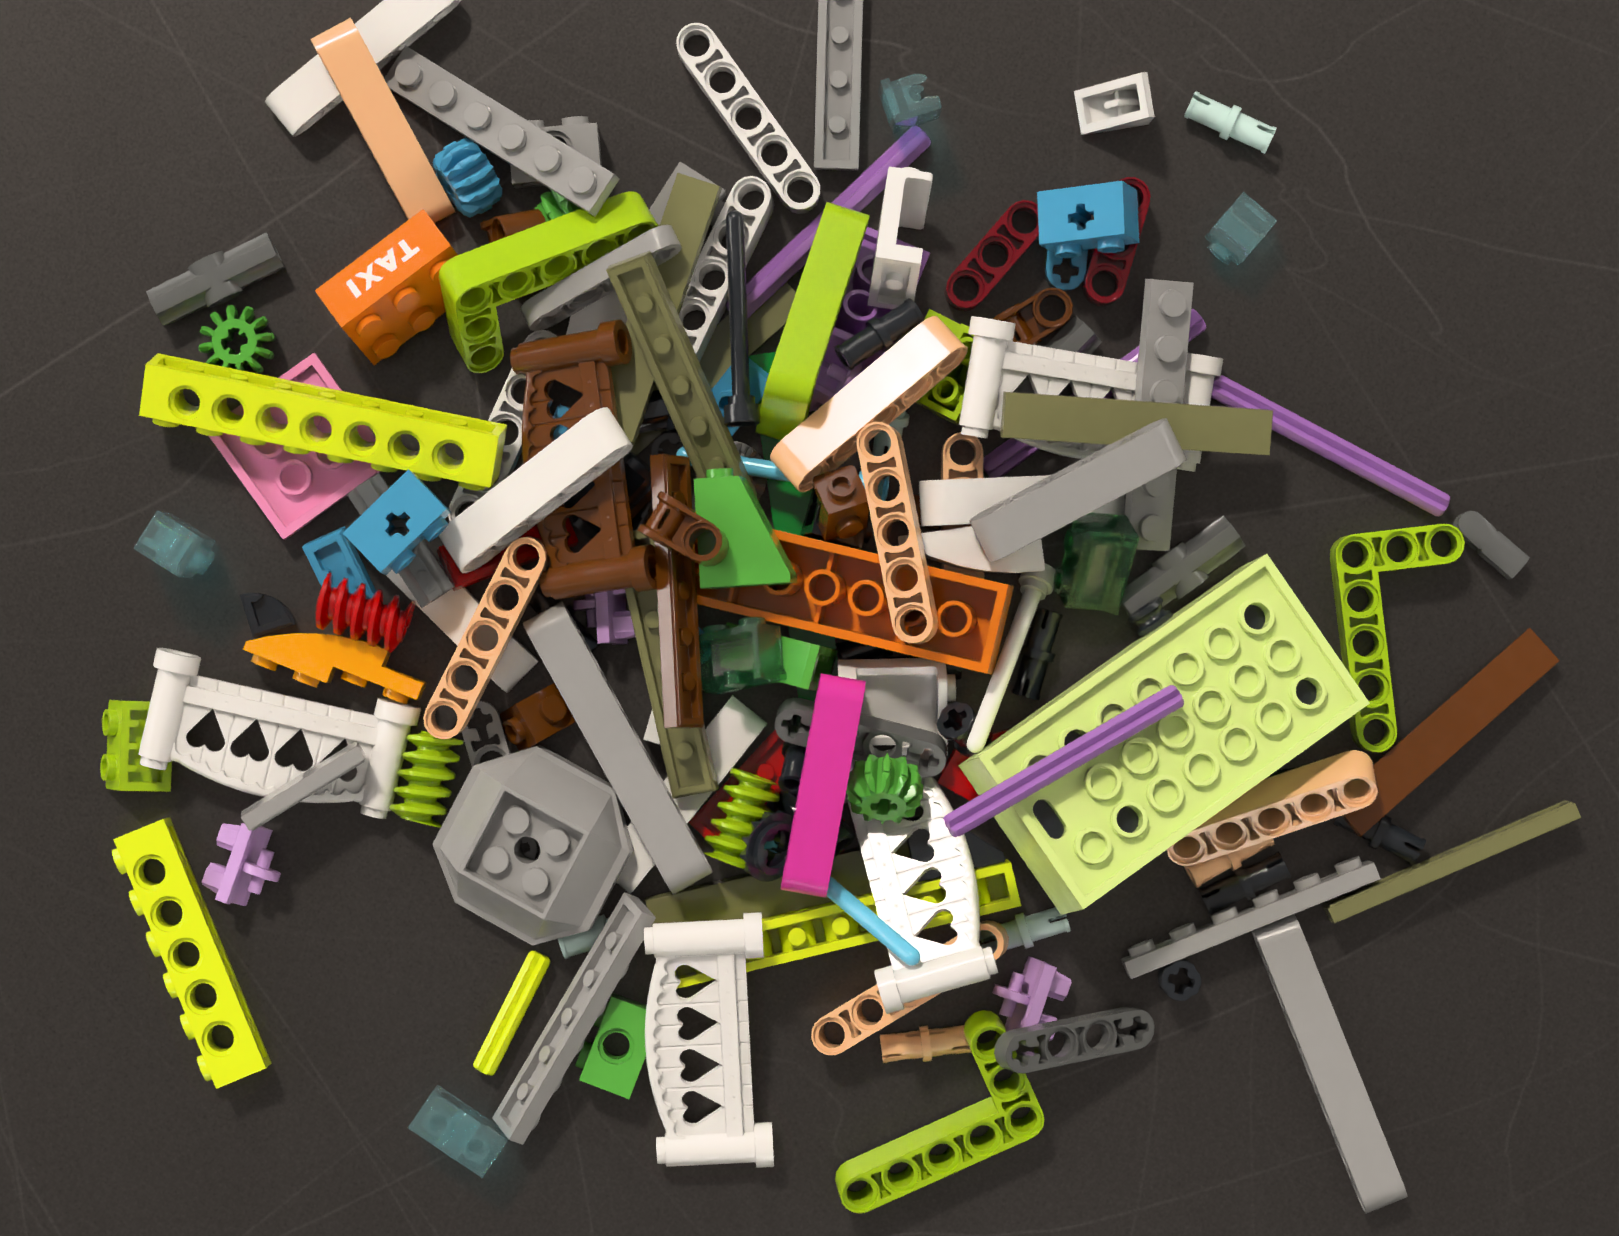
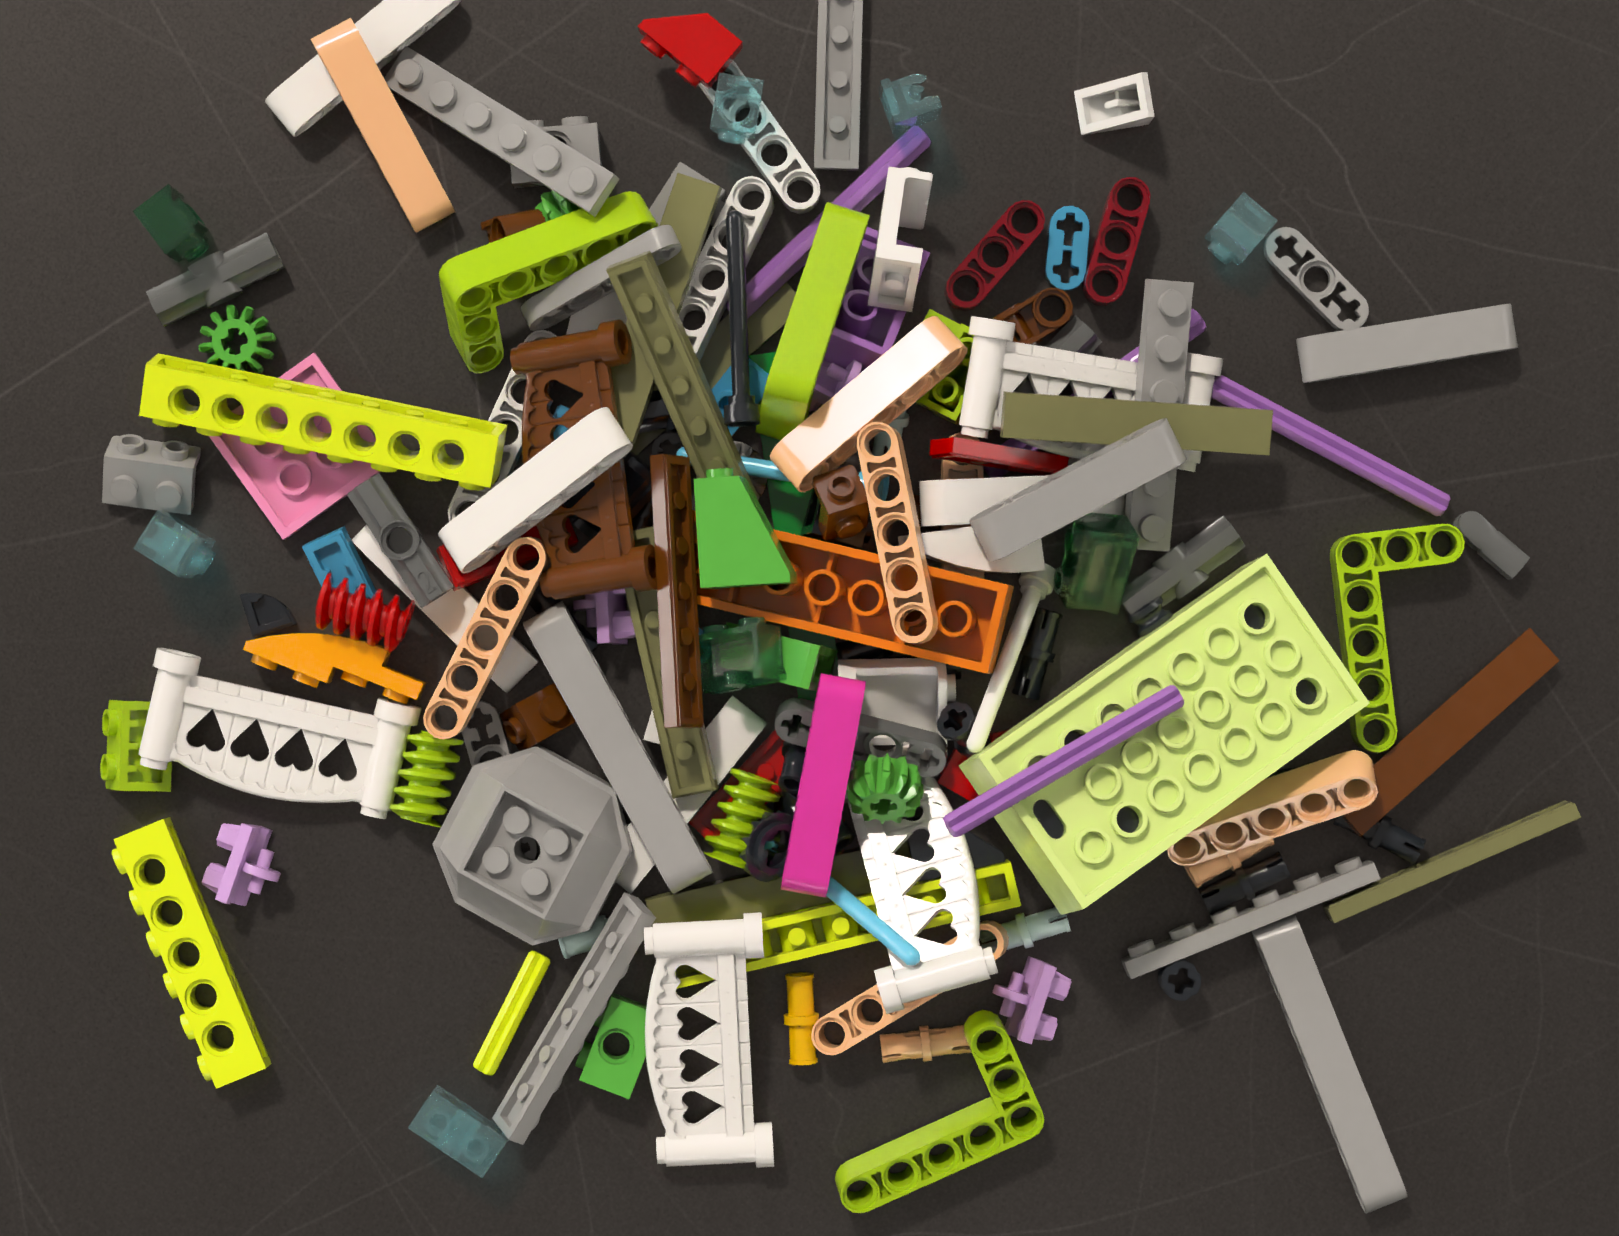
(150, 474): none -> light grey bracket
(174, 224): none -> clear green window
(303, 786): light grey tile -> none
(391, 288): orange brick -> none
(403, 499): dark azure brick -> none
(467, 177): dark azure gear -> none
(678, 527): reddish brown piece -> none
(694, 42): none -> red slope
(742, 88): none -> clear light blue brick
(801, 1018): none -> yellow pin
(879, 334): black pin -> none
(997, 456): none -> red tile
(1067, 209): dark azure brick -> none
(1075, 1044): dark grey beam -> none
(1230, 122): light aqua pin -> none
(1300, 247): none -> light grey beam
(1406, 343): none -> light grey beam

